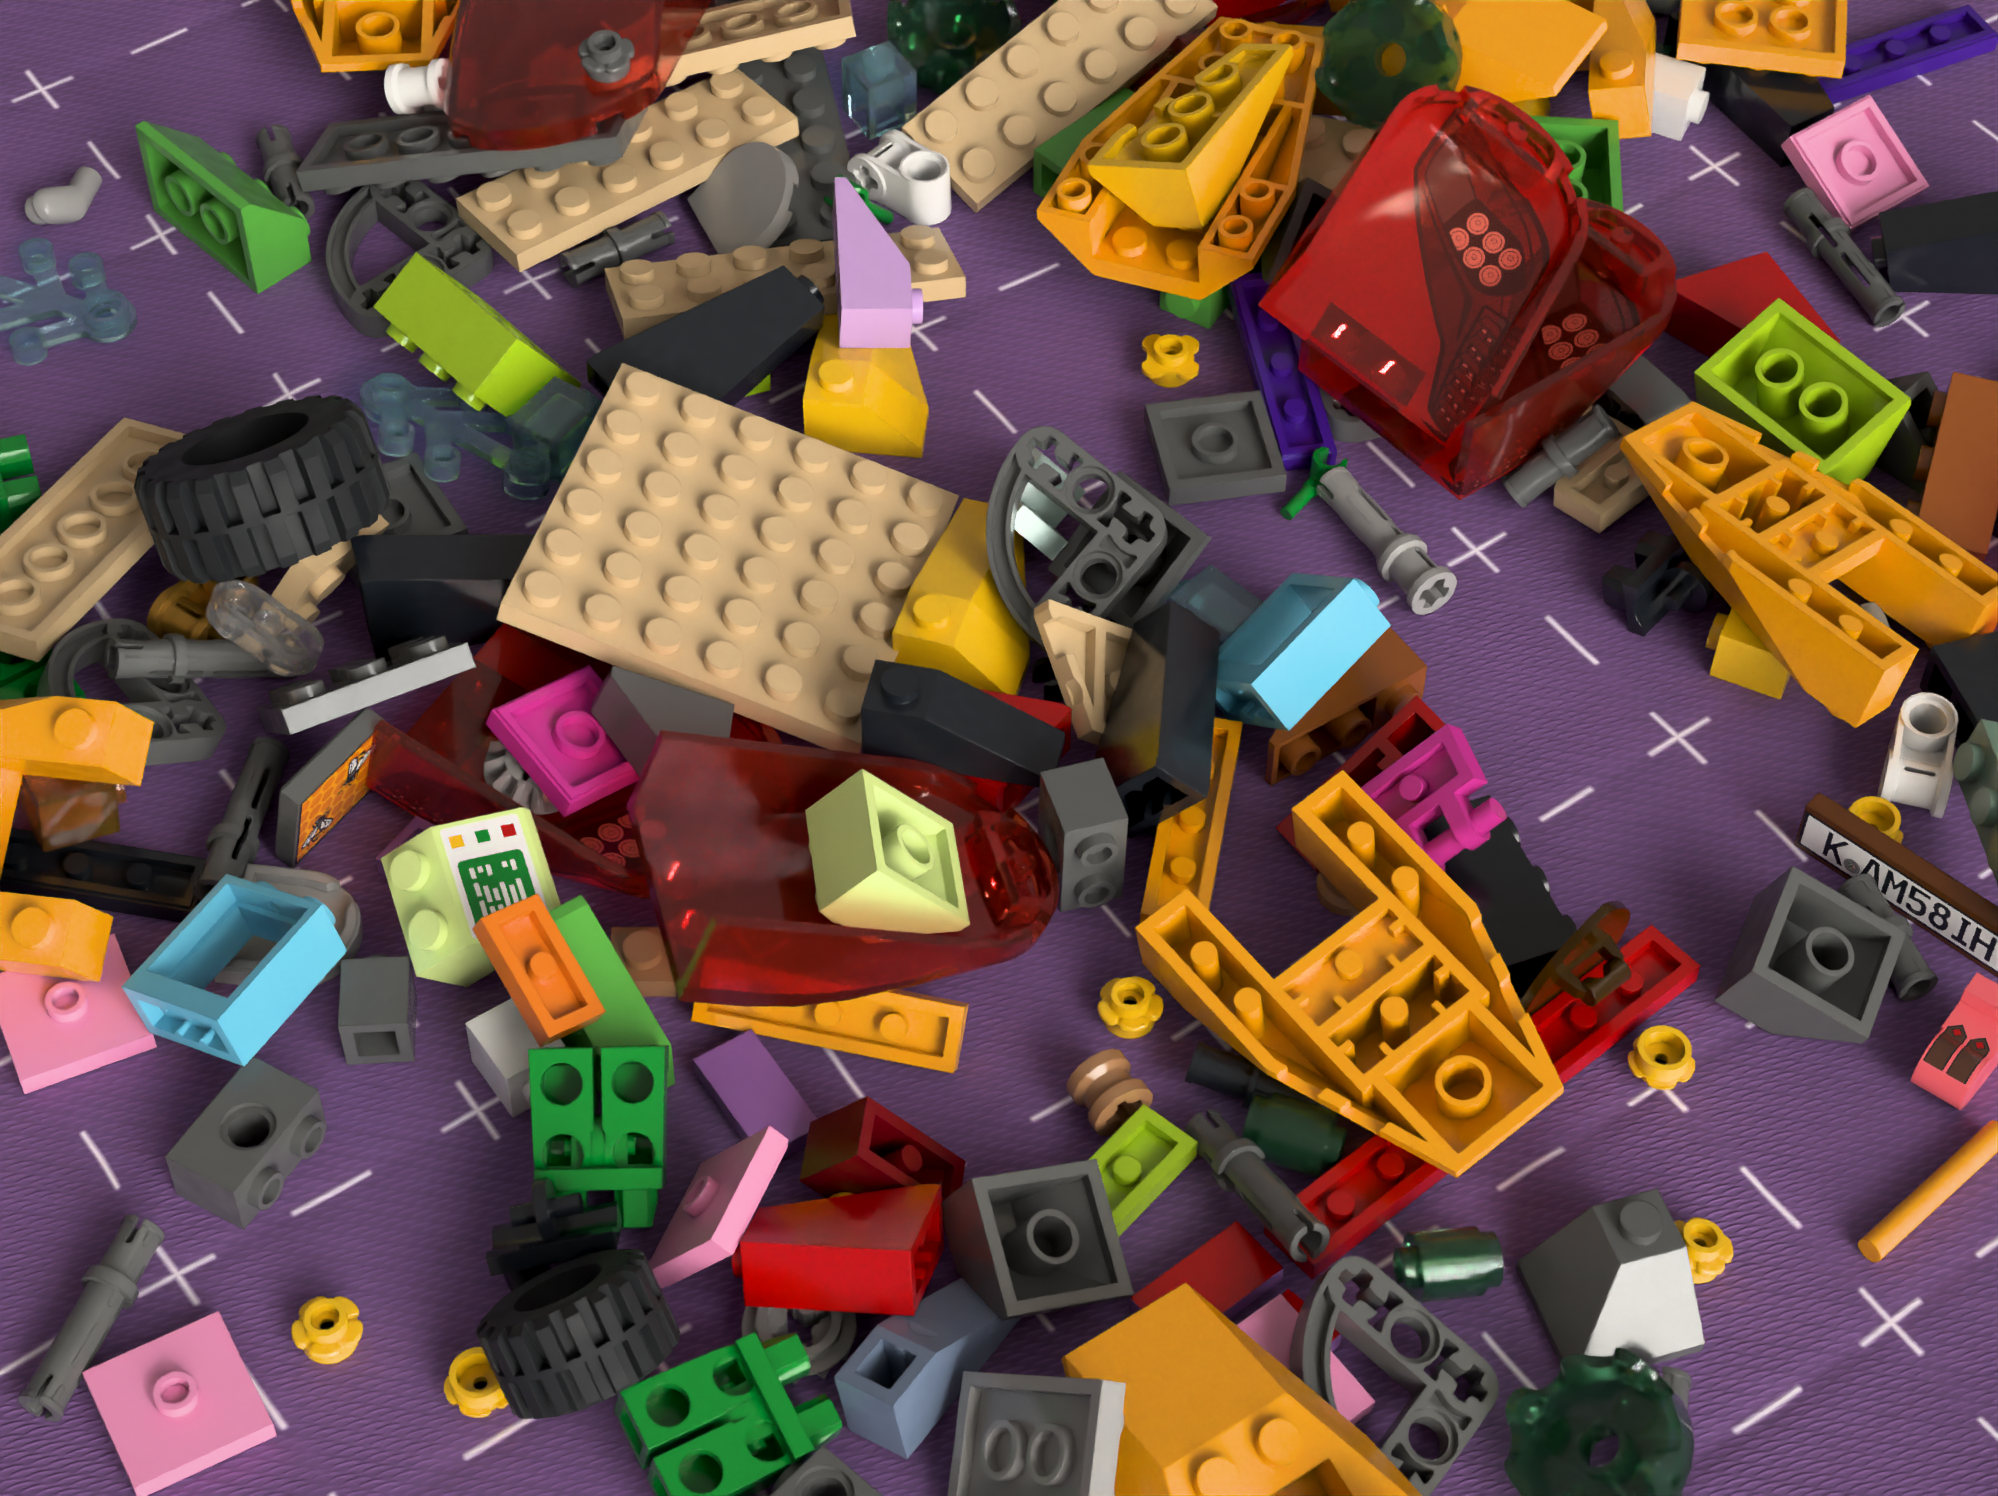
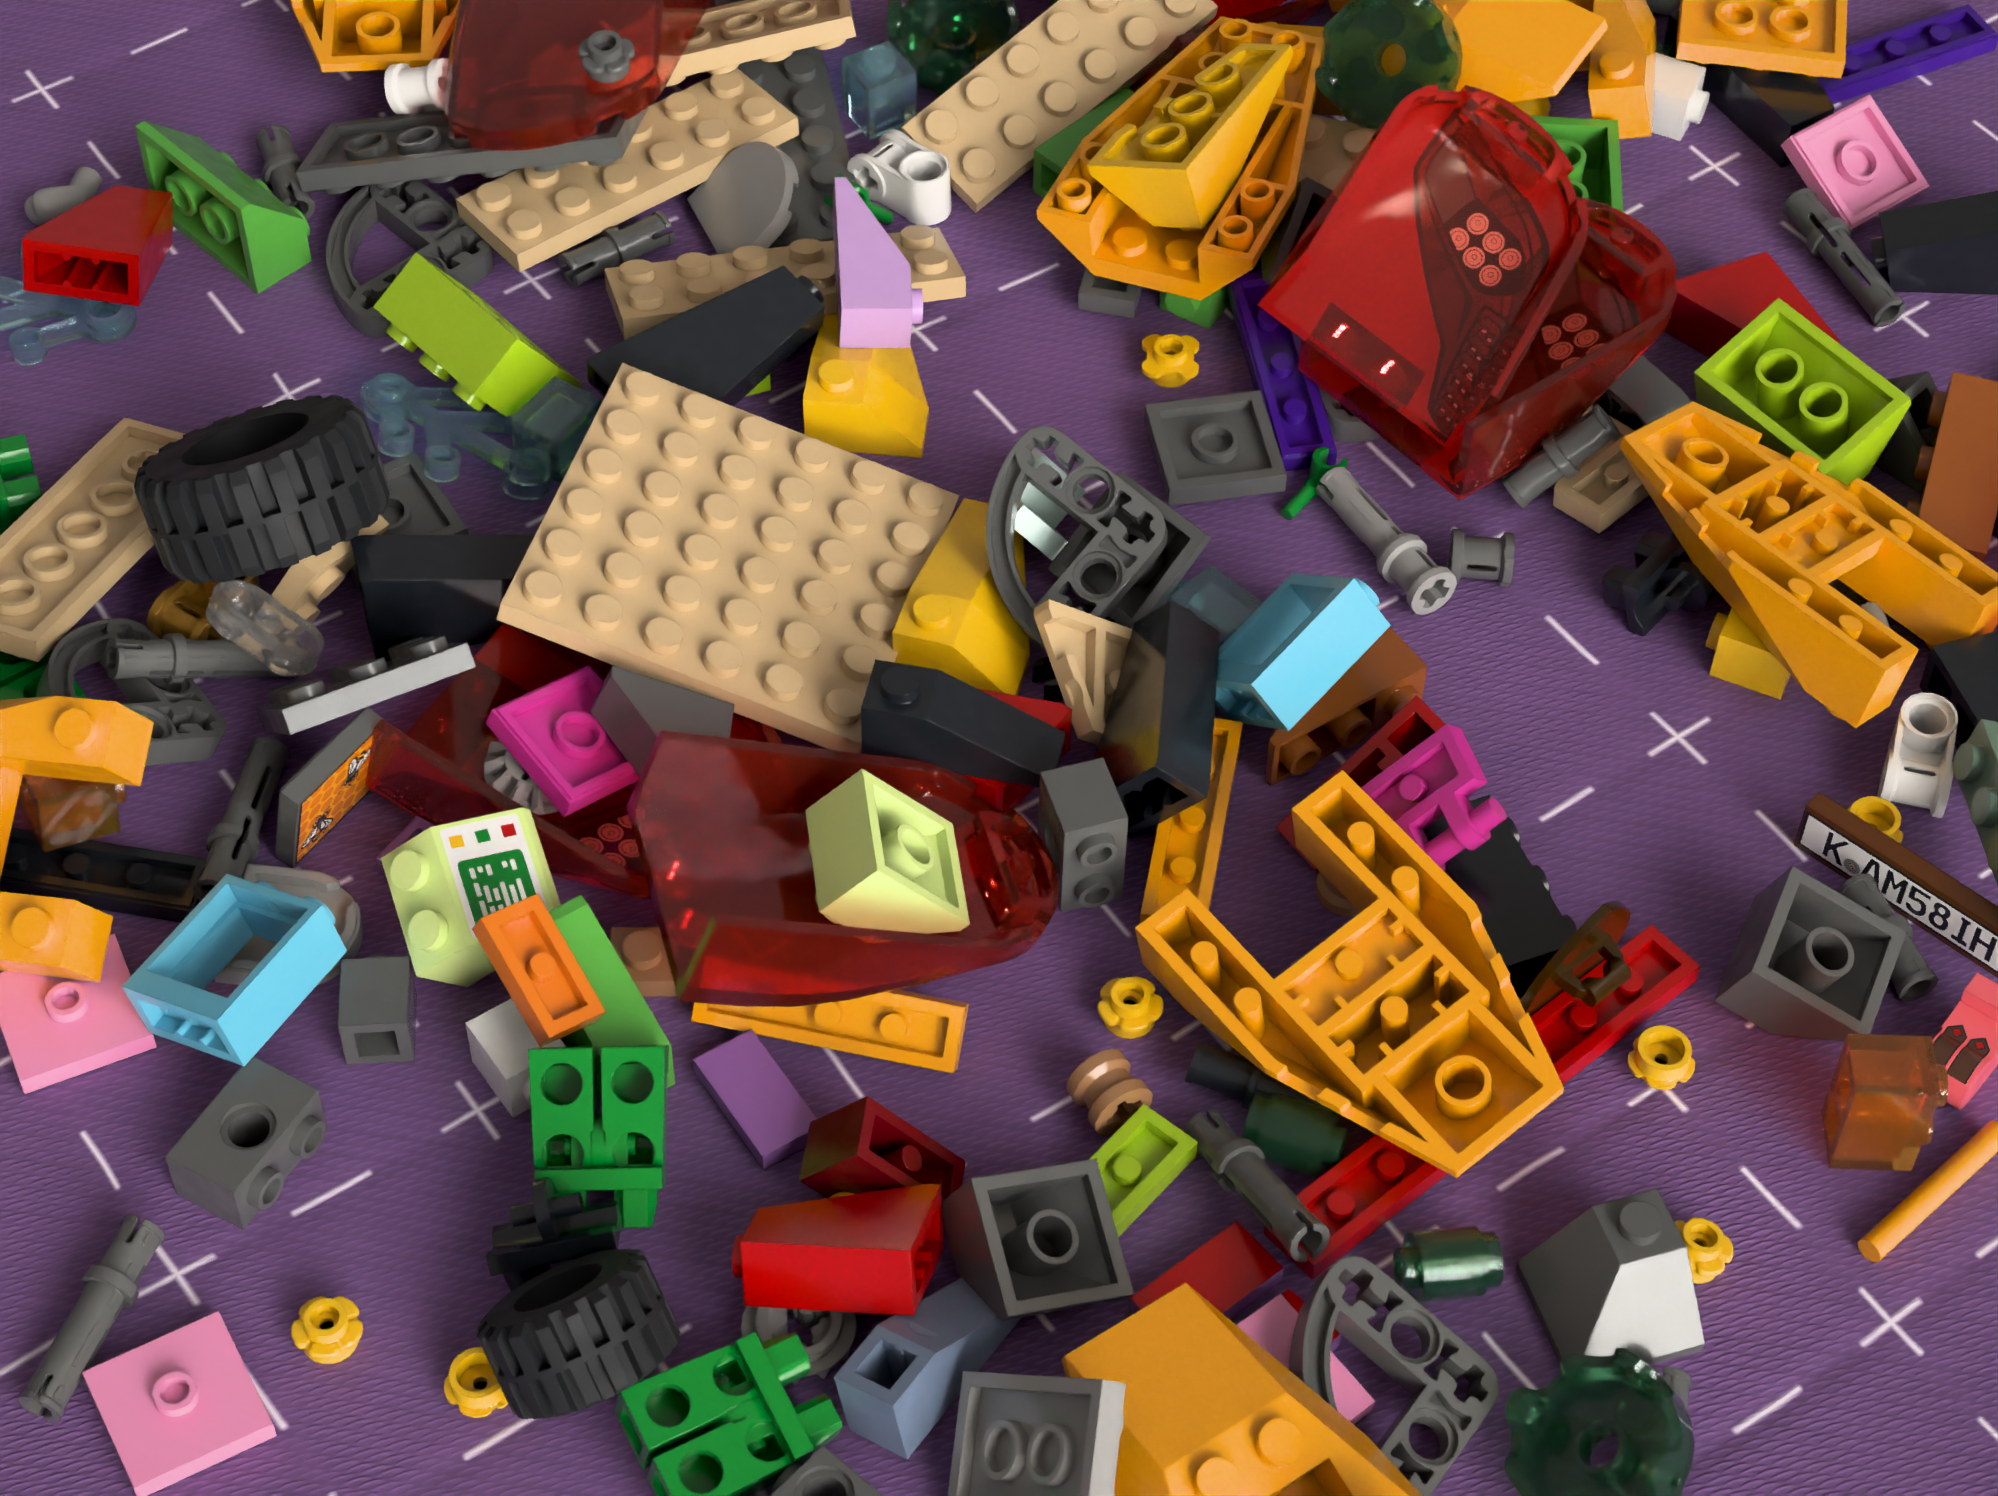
(102, 247): none -> red slope
(717, 1206): bright pink plate -> none
(1108, 296): none -> dark grey plate
(1482, 557): none -> dark grey bush
(1882, 1102): none -> clear orange brick

